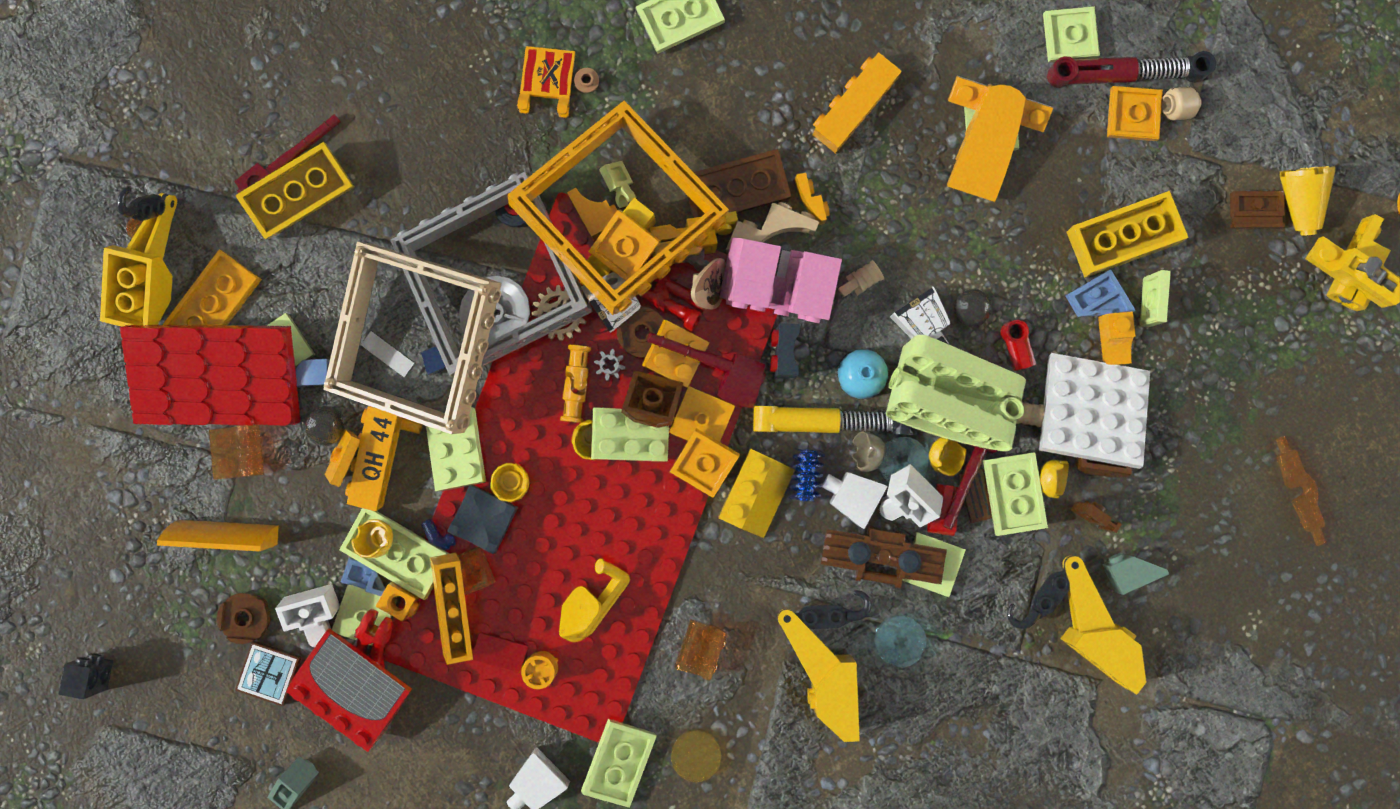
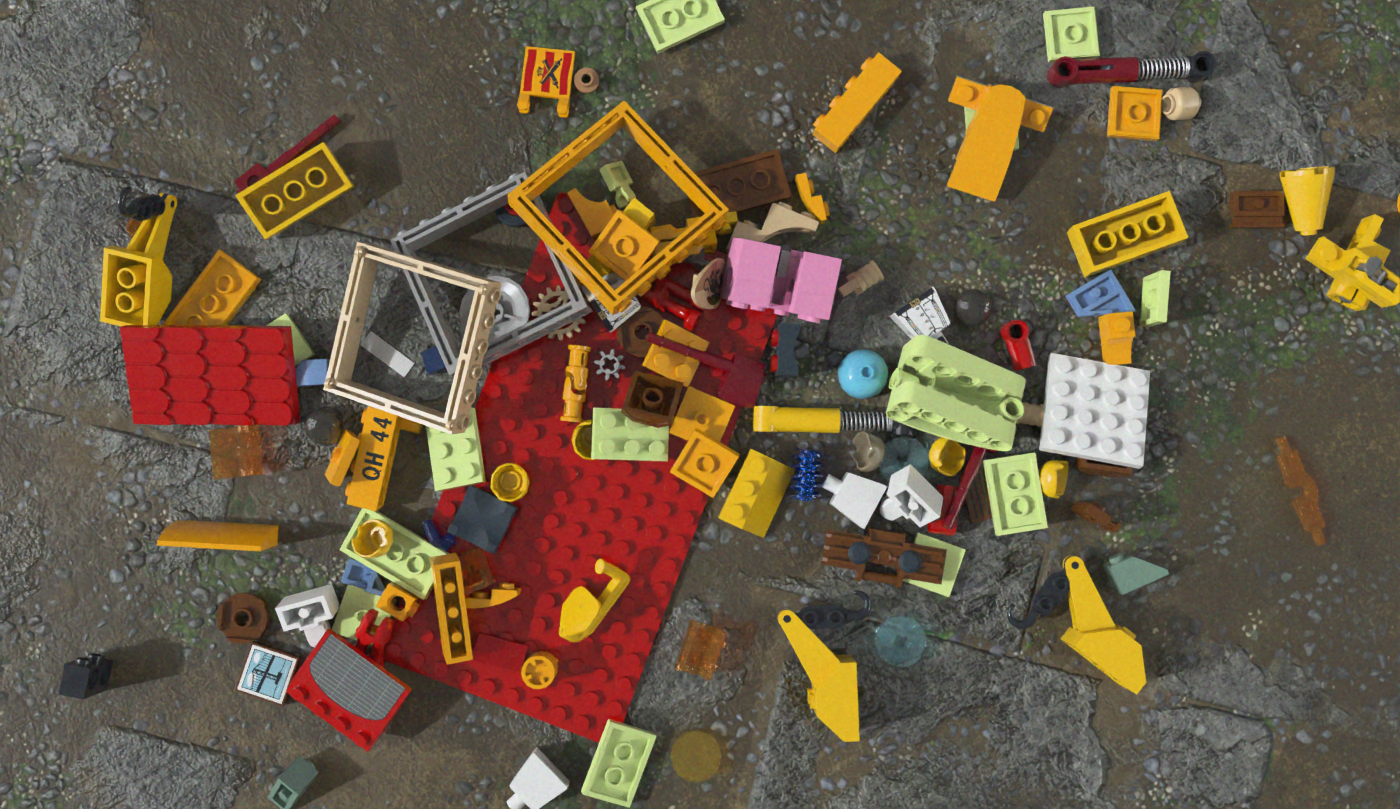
(499, 595): none -> light orange slope

